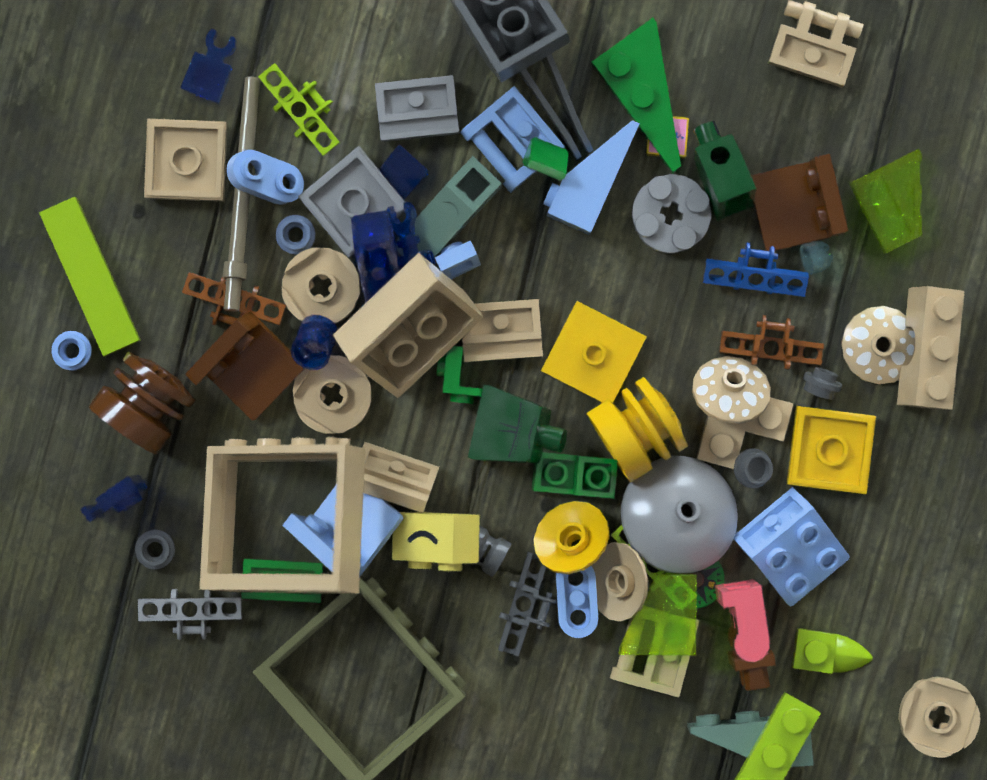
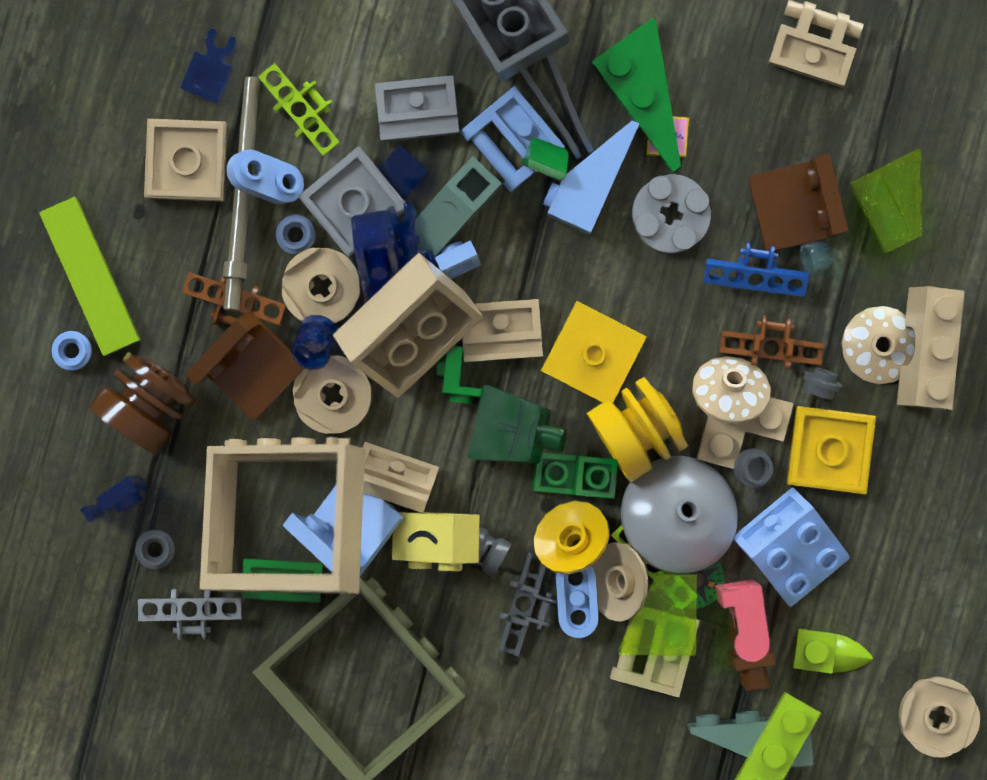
(728, 184): dark green torso -> none

